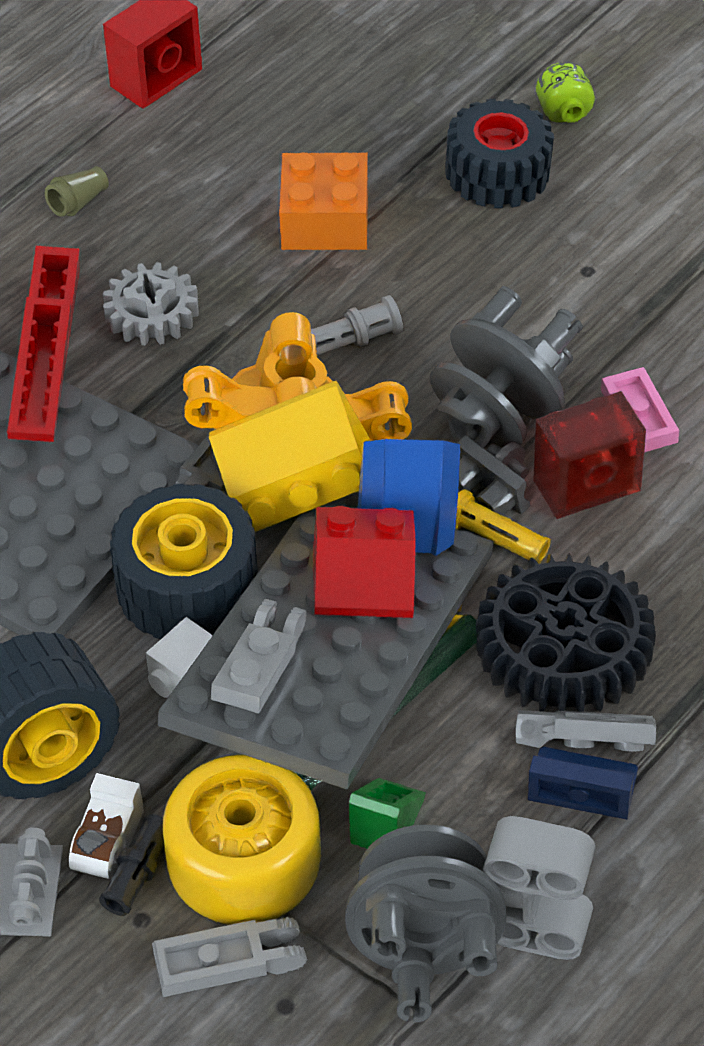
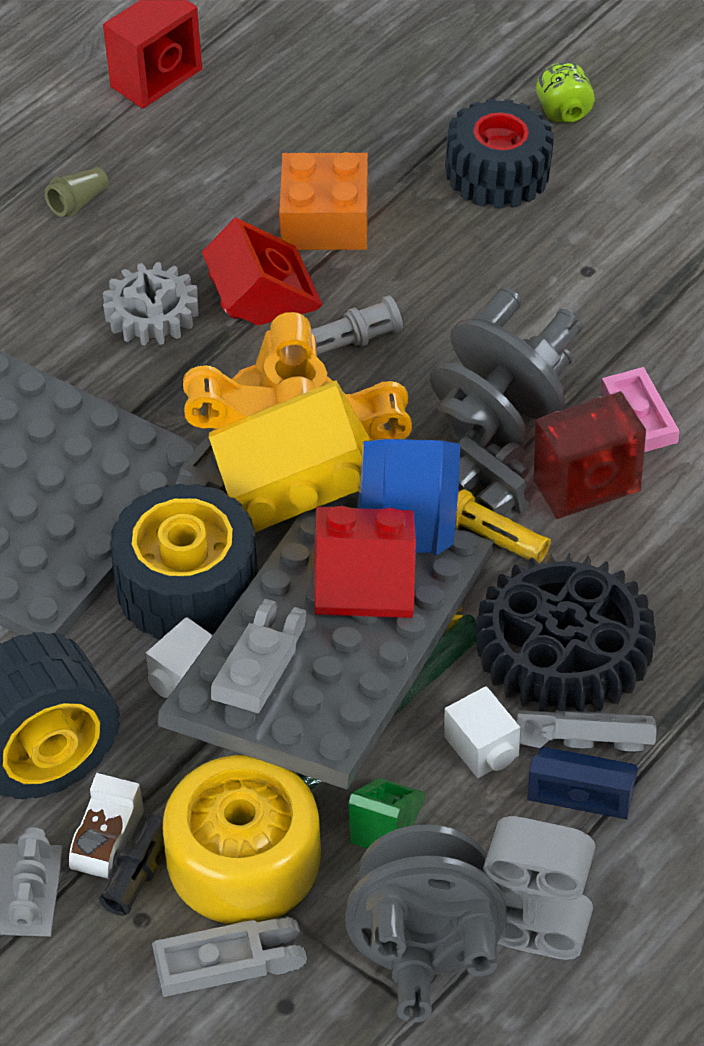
(44, 344): red slope -> none
(258, 274): none -> red slope
(482, 732): none -> white brick

